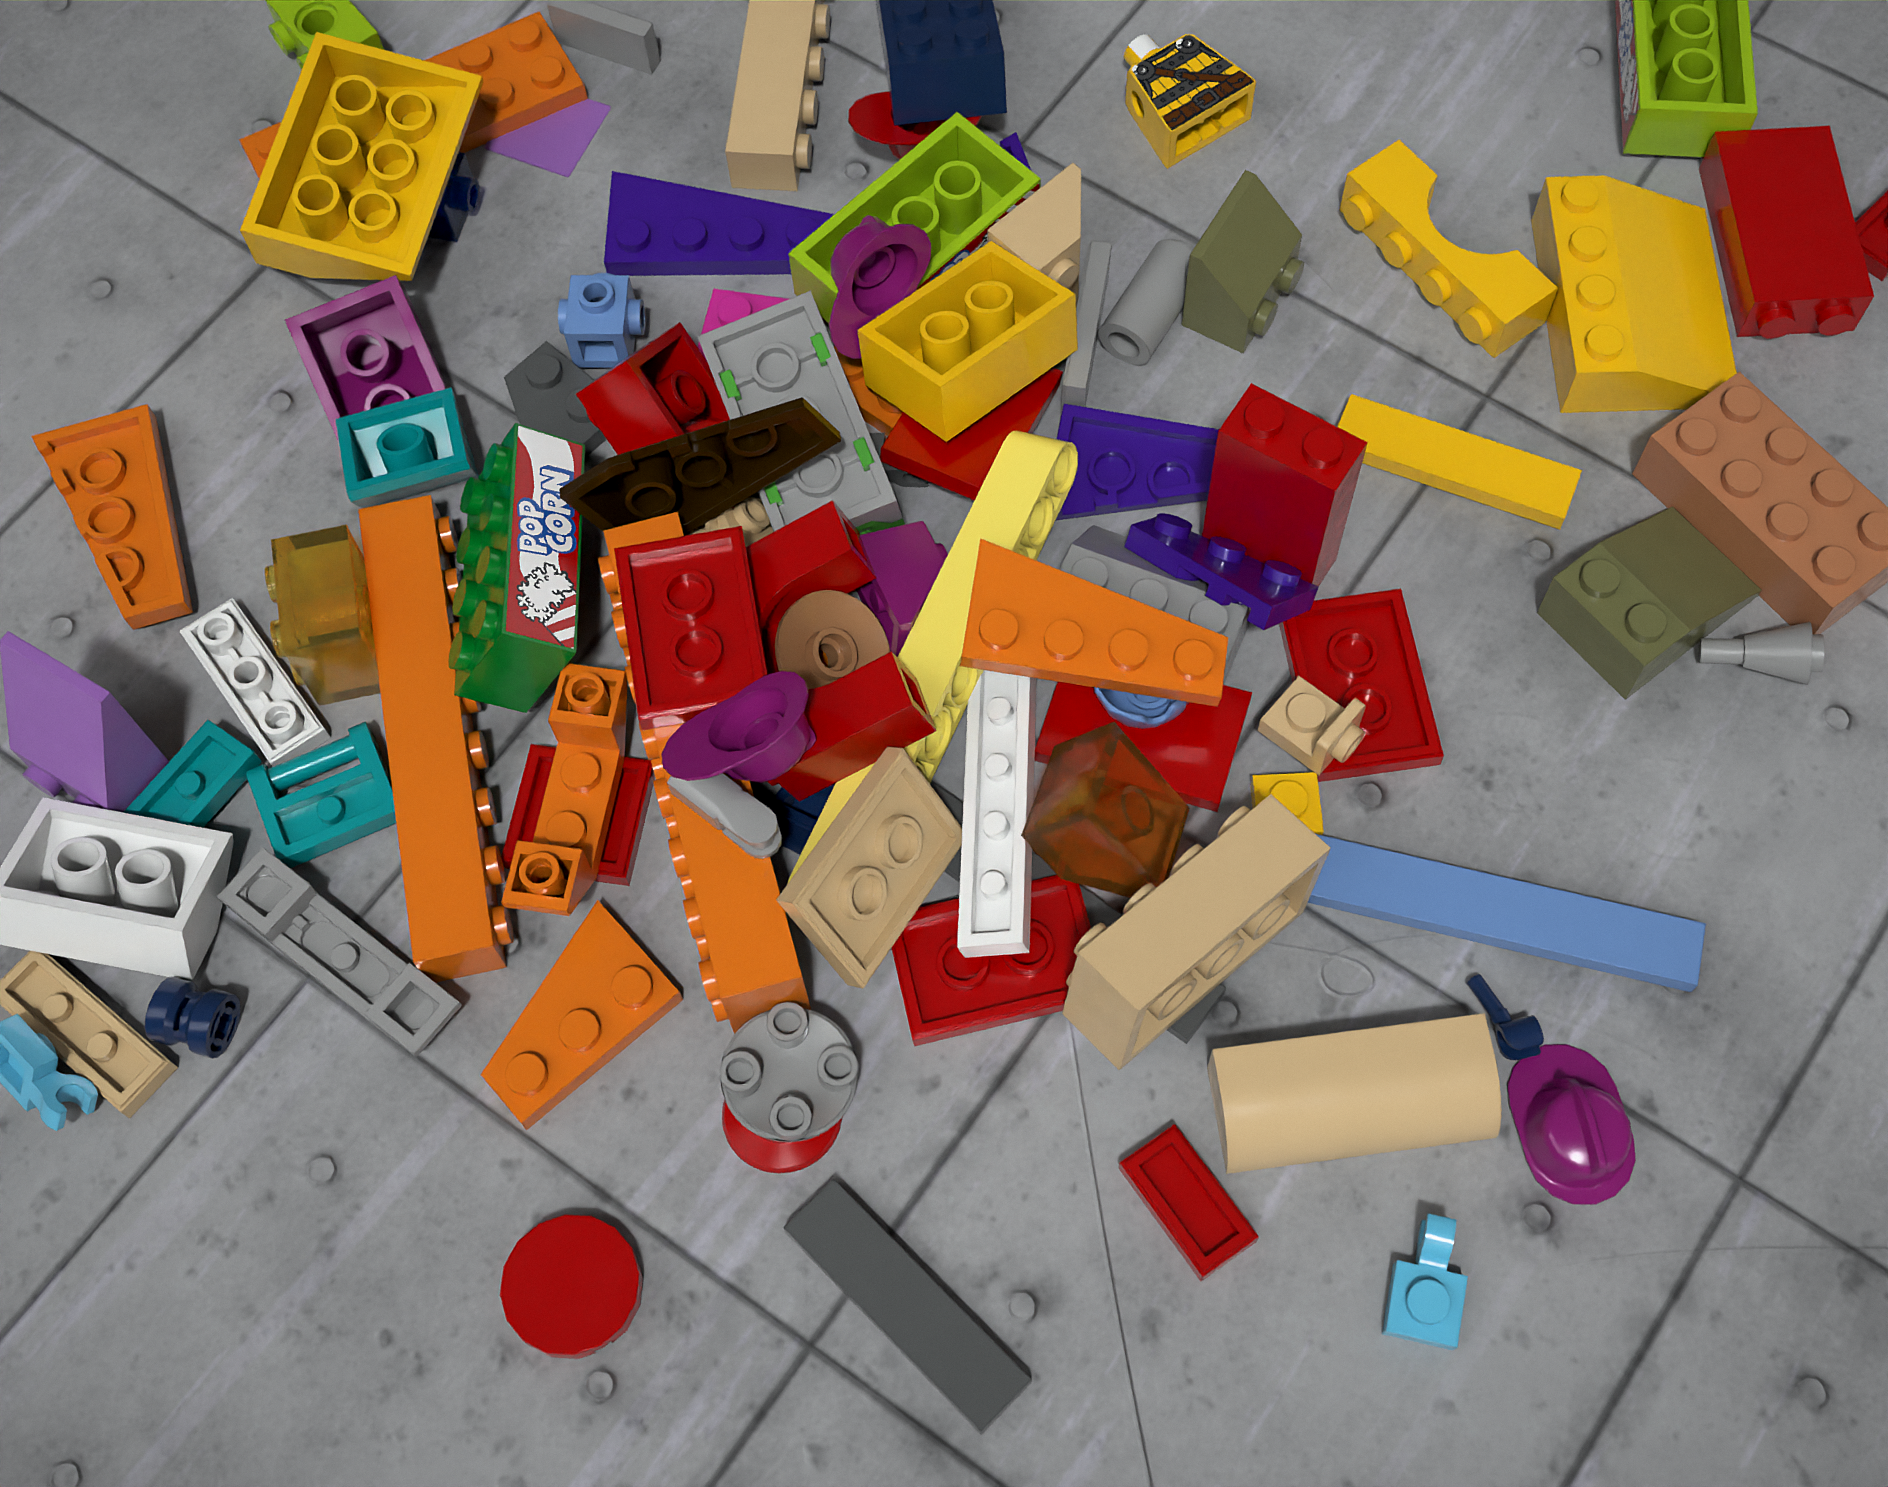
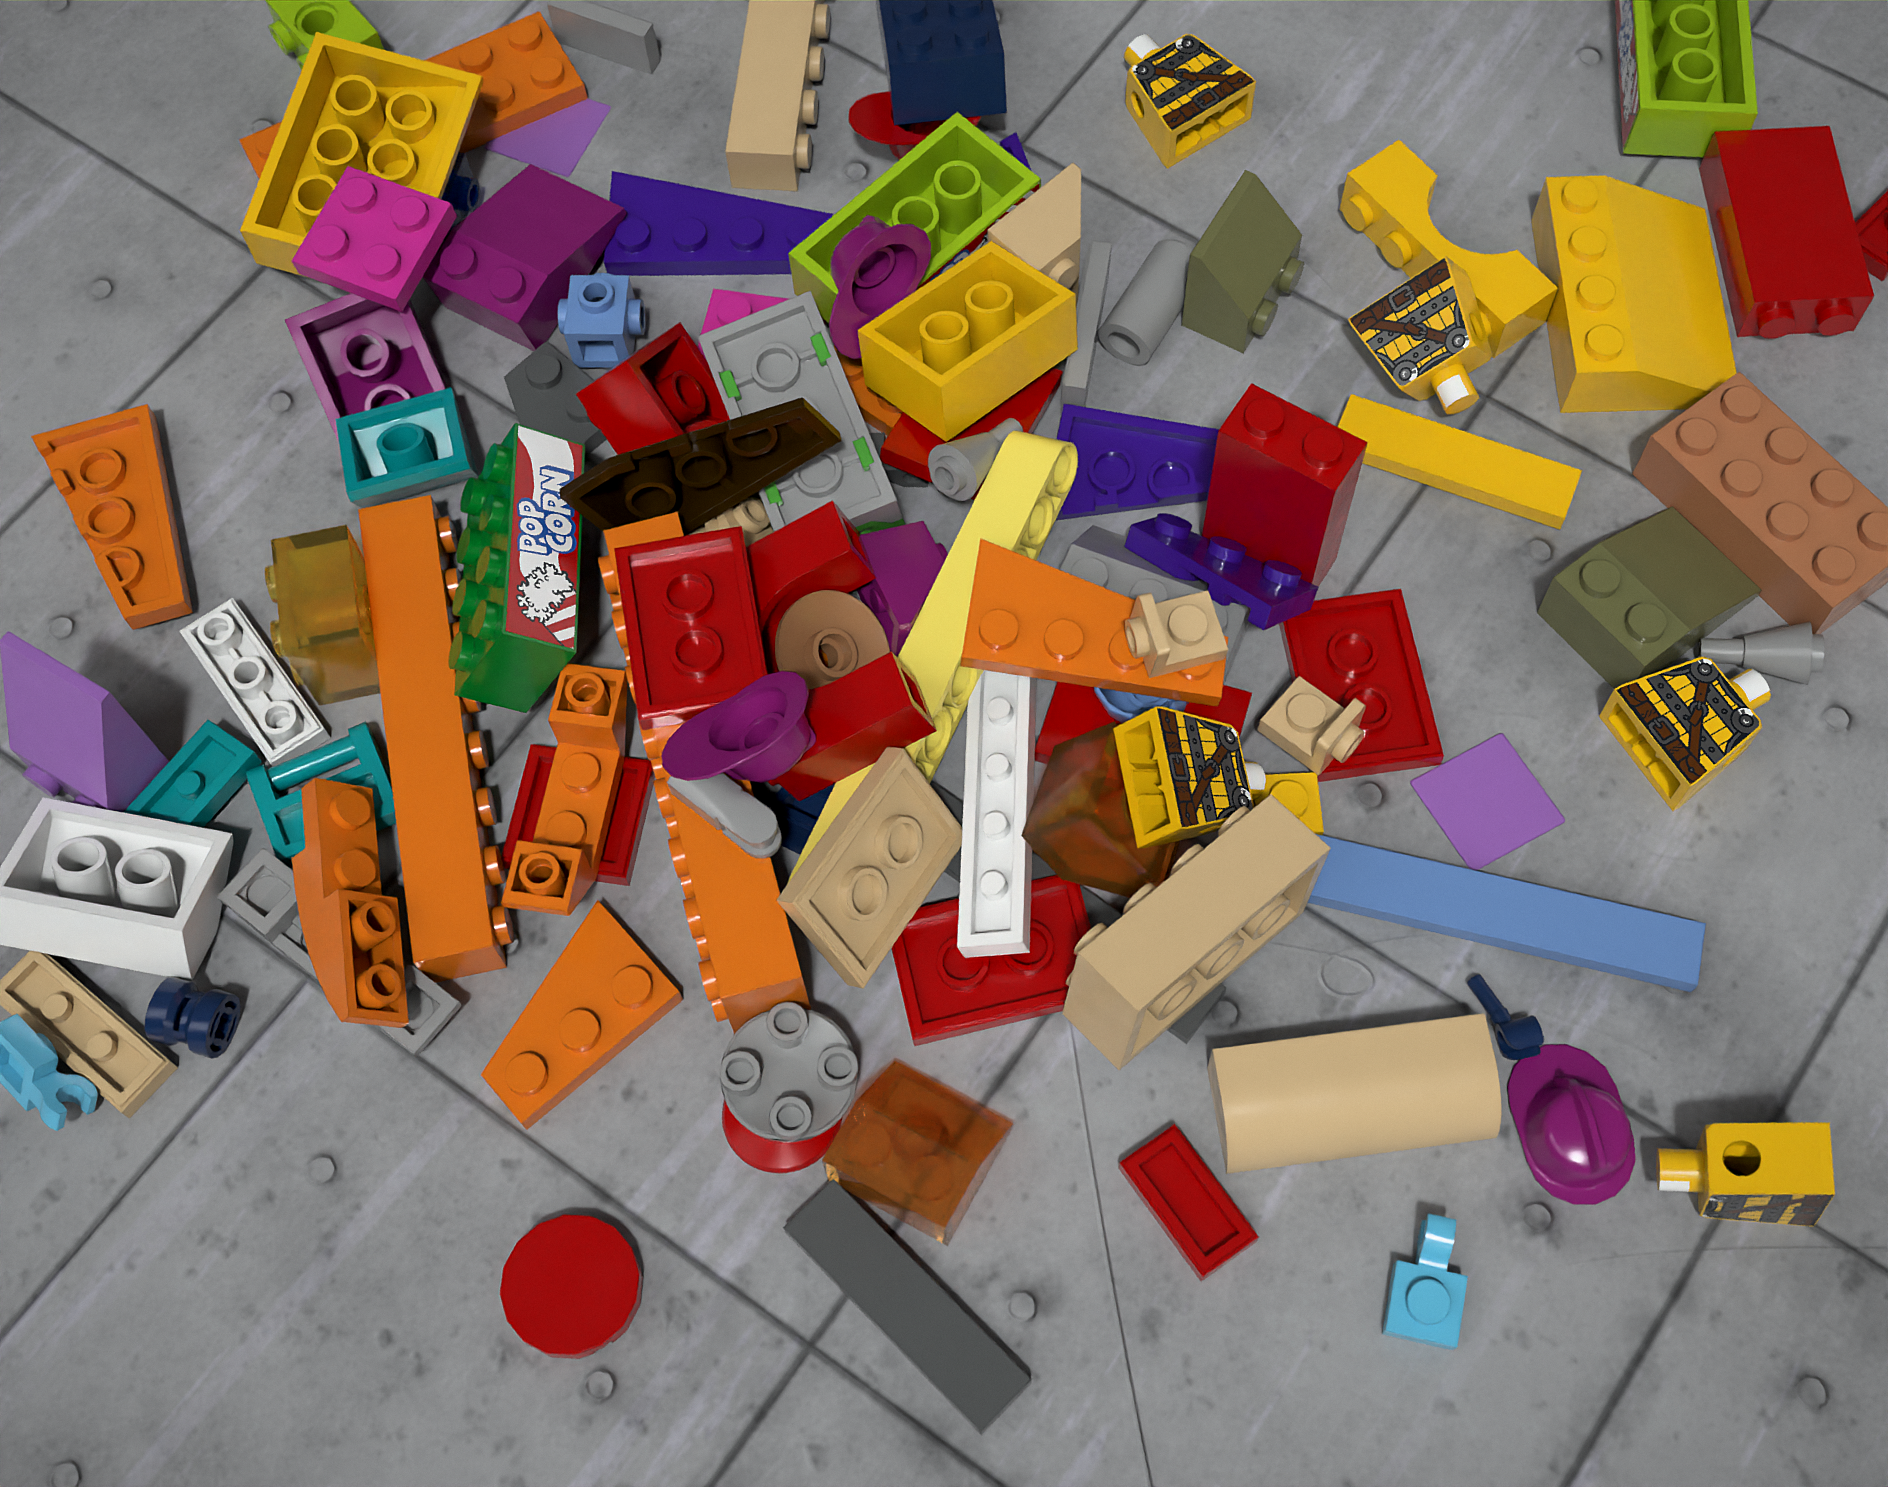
(341, 908): none -> orange slope
(374, 238): none -> dark pink plate
(518, 252): none -> magenta slope
(916, 1150): none -> clear orange slope
(963, 464): none -> light grey cone
(1175, 633): none -> tan bracket
(1183, 775): none -> torso
(1429, 335): none -> torso
(1487, 802): none -> medium lavender sticker
(1686, 724): none -> torso
(1781, 1167): none -> yellow torso

